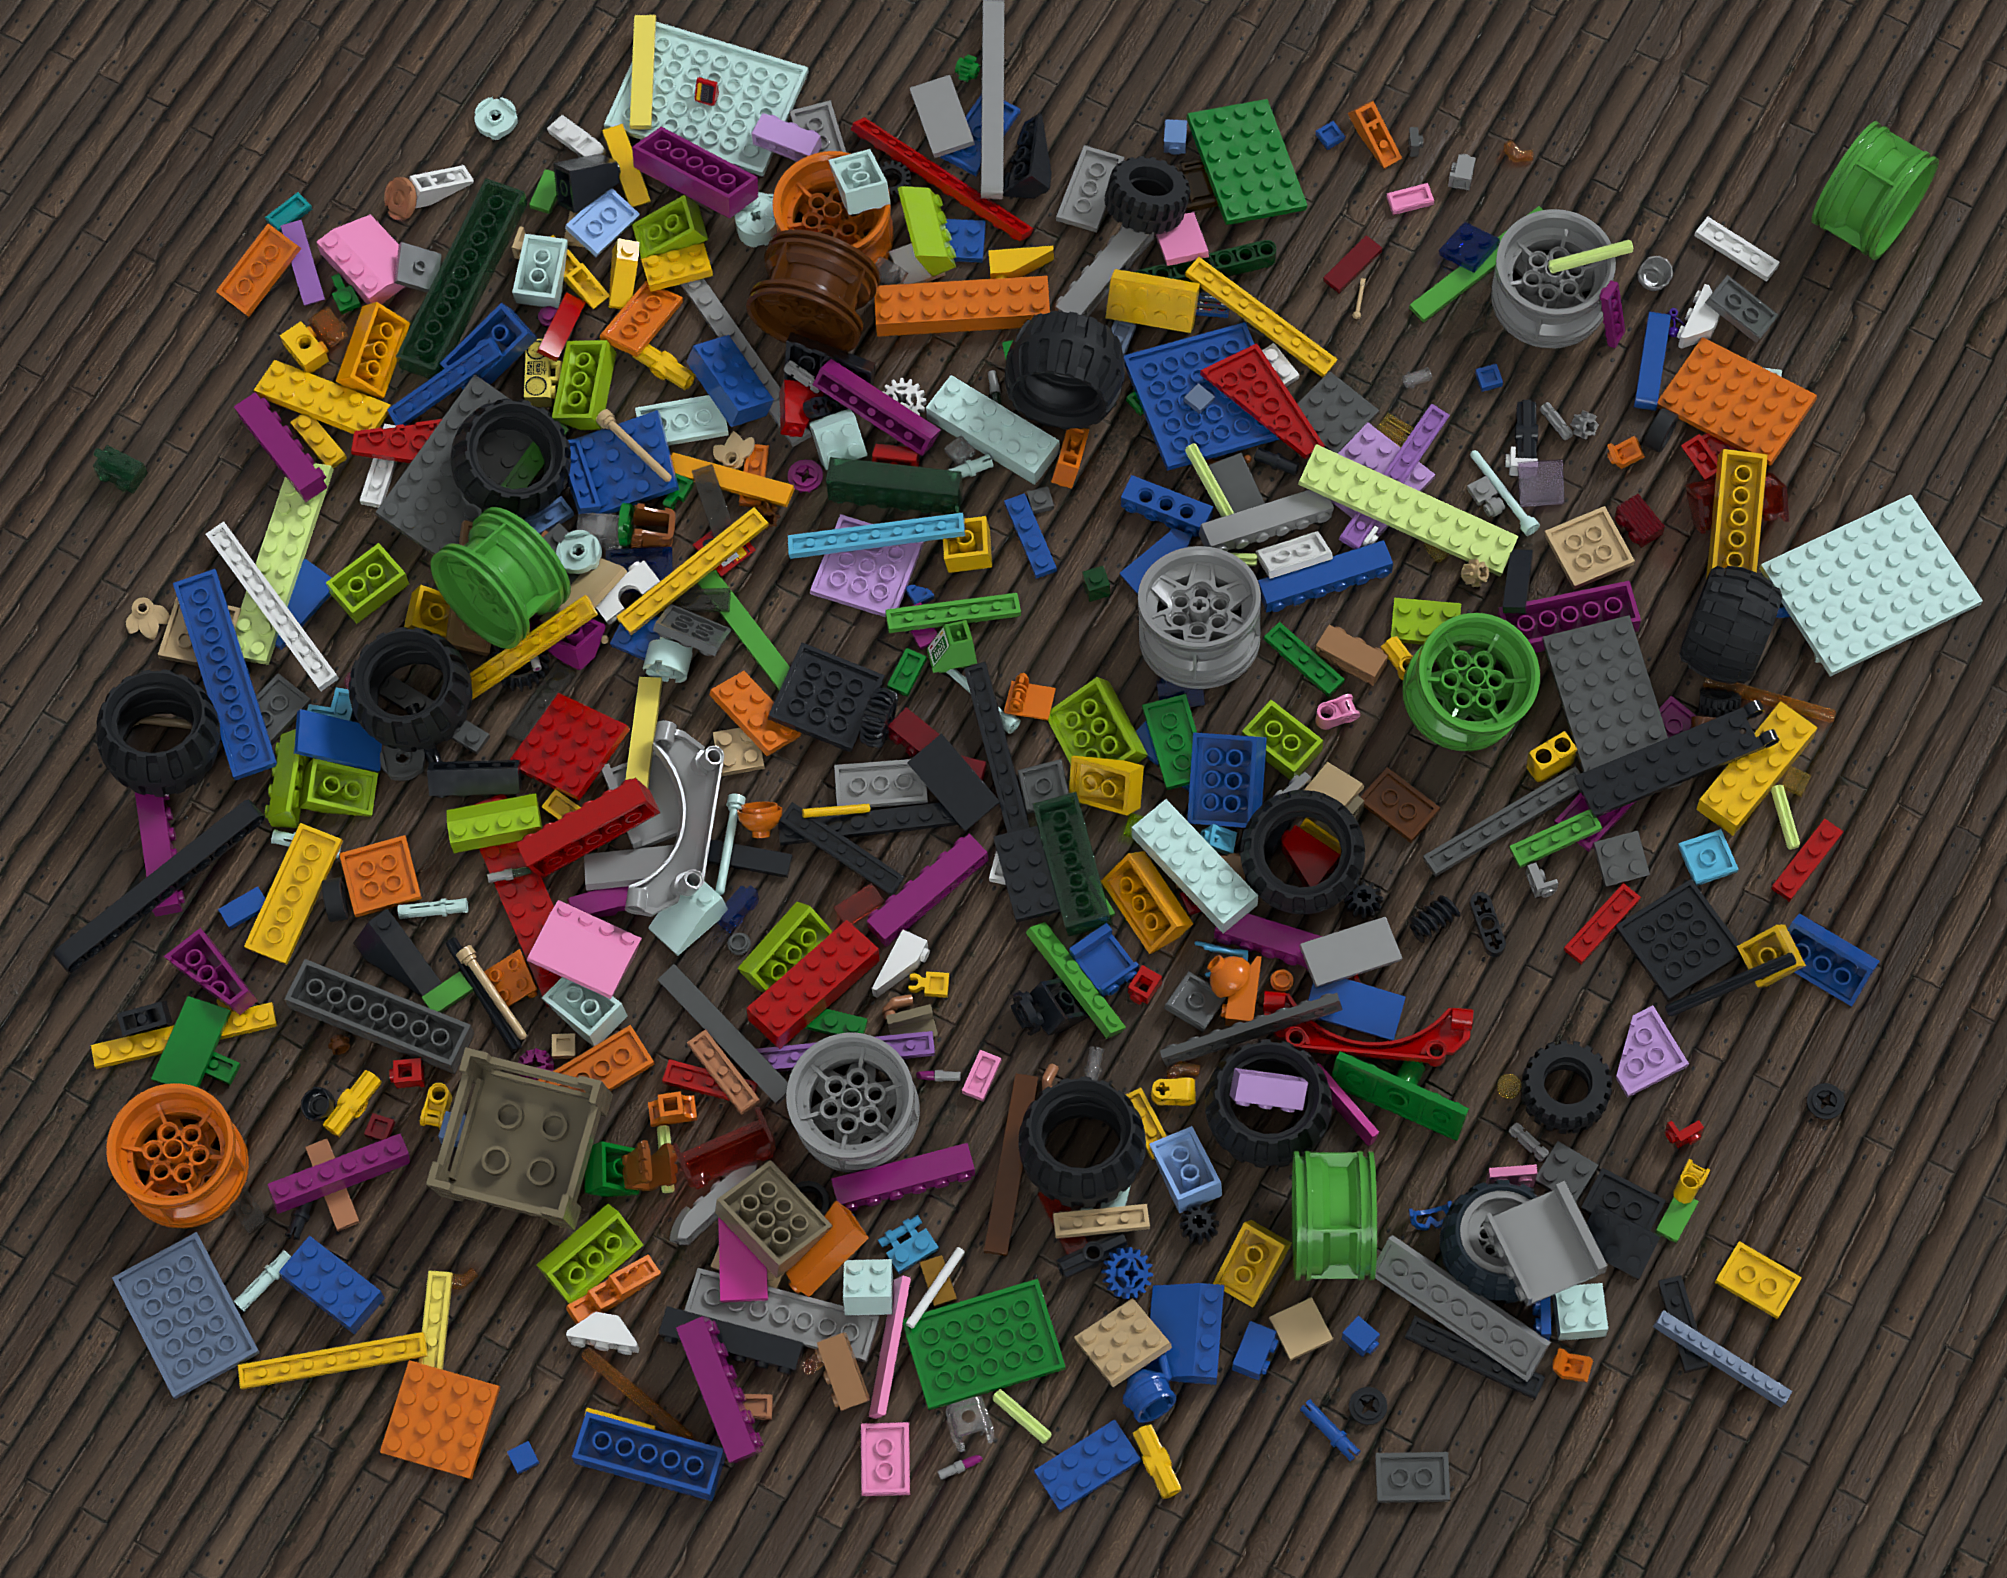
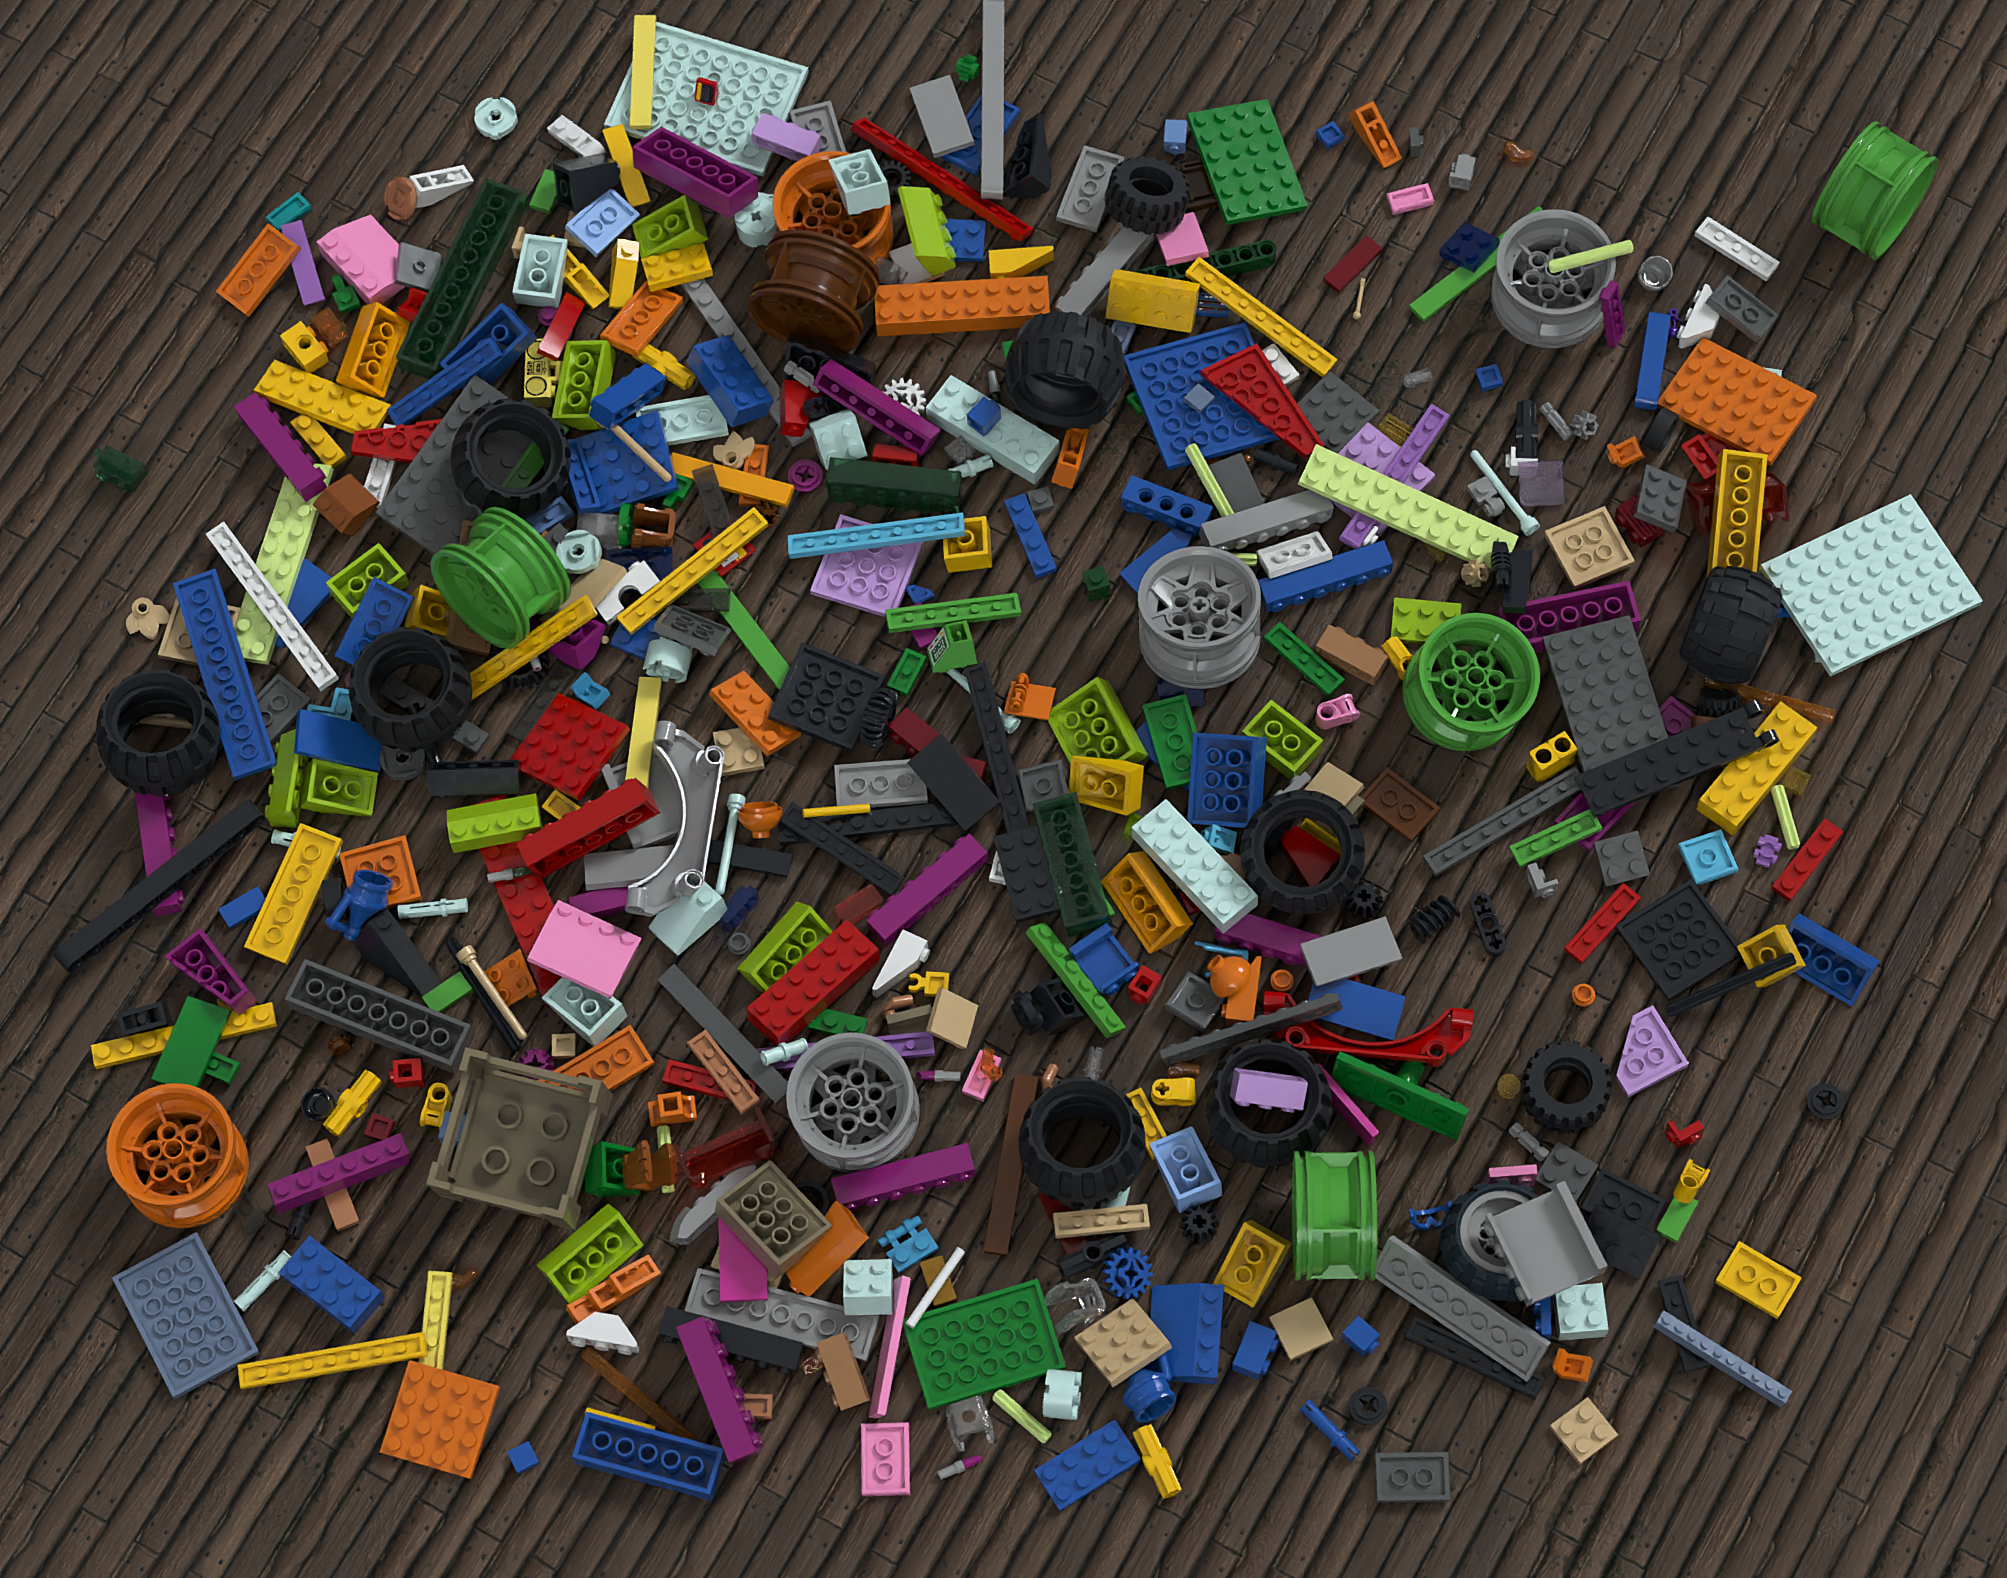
(346, 504): none -> dark orange slope
(364, 897): none -> blue piece
(378, 612): none -> blue tile
(412, 305): none -> red bracket
(589, 692): none -> dark azure bracket
(627, 396): none -> blue brick
(784, 1051): none -> light aqua pin
(952, 1018): none -> tan tile
(984, 416): none -> blue brick
(988, 1067): none -> clear orange arm
(1062, 1394): none -> light aqua brick
(1082, 1290): none -> clear piece
(1501, 565): none -> black hinge
(1583, 995): none -> orange plate
(1583, 1431): none -> tan plate
(1660, 498): none -> dark grey plate
(1766, 853): none -> medium lavender piece

